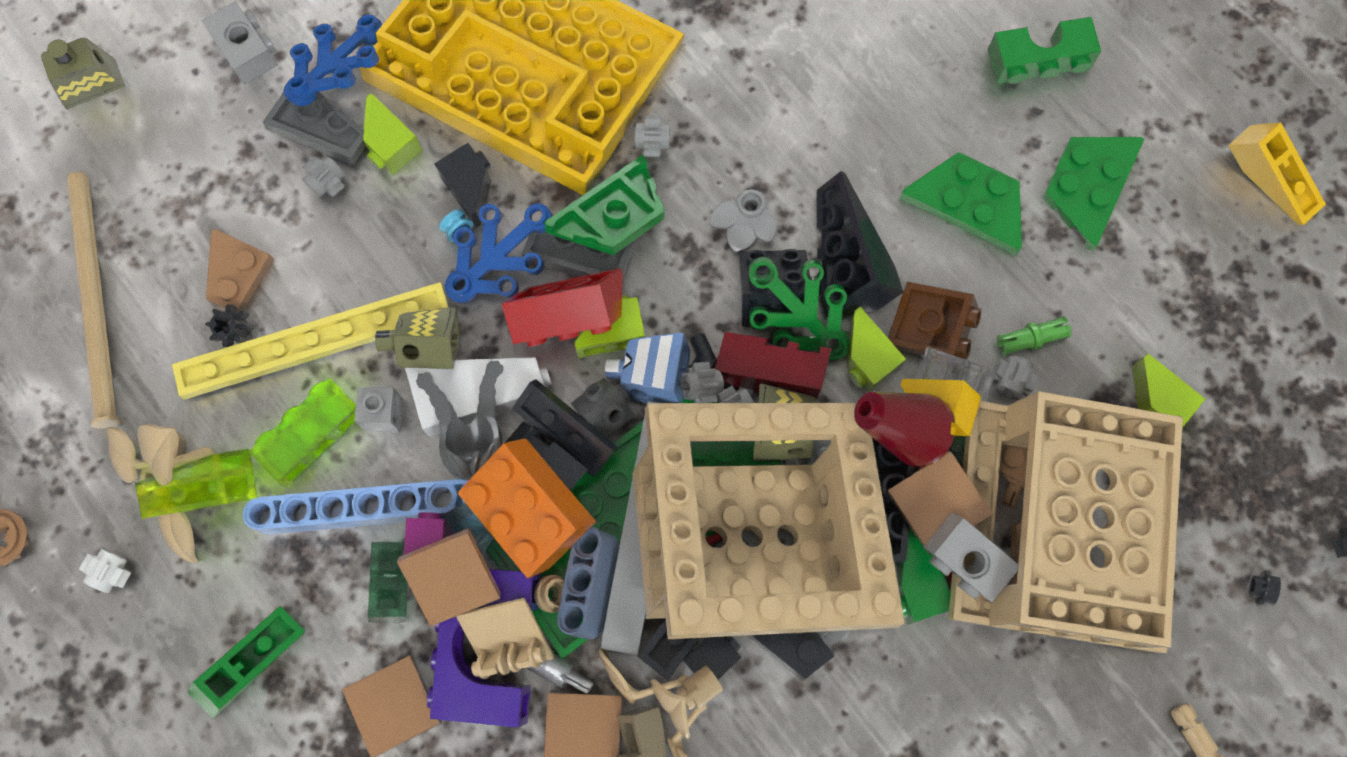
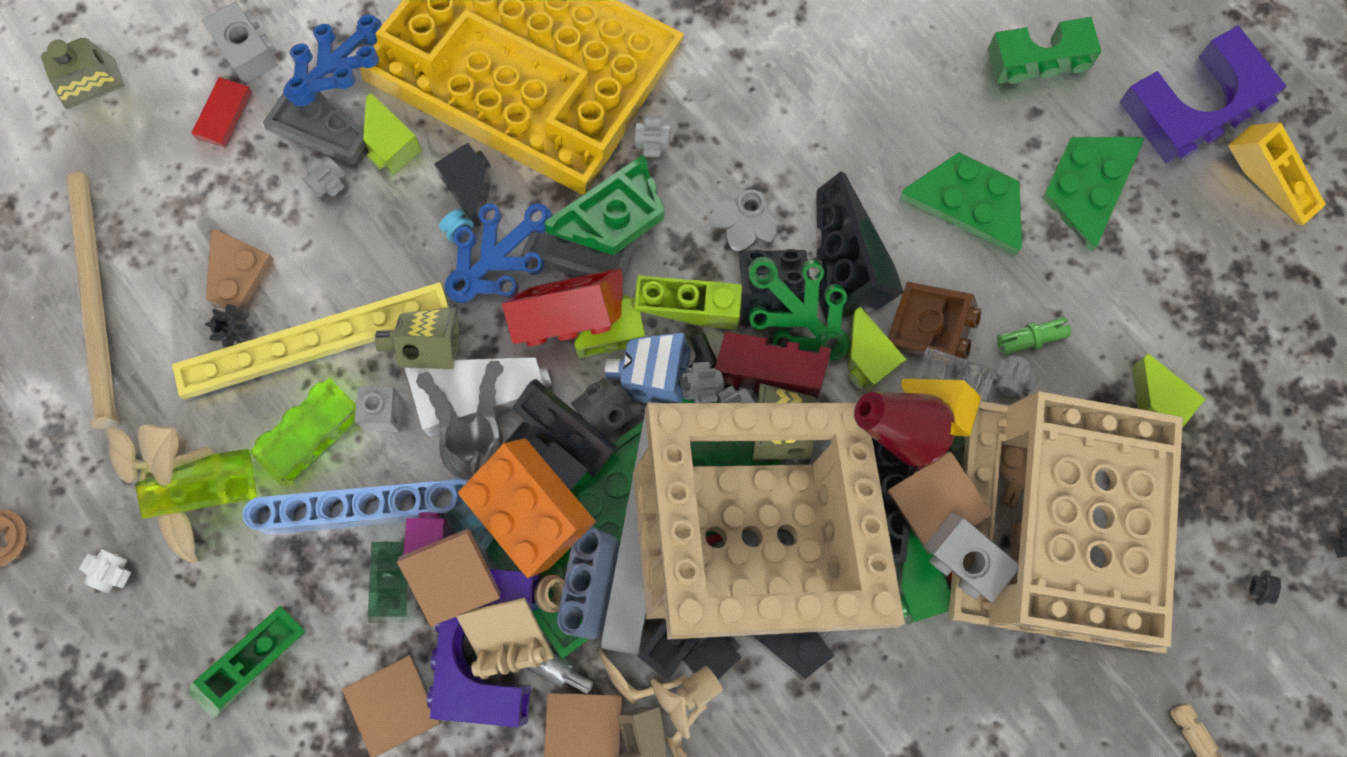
(221, 112): none -> red tile
(690, 301): none -> lime slope
(1178, 129): none -> dark purple arch

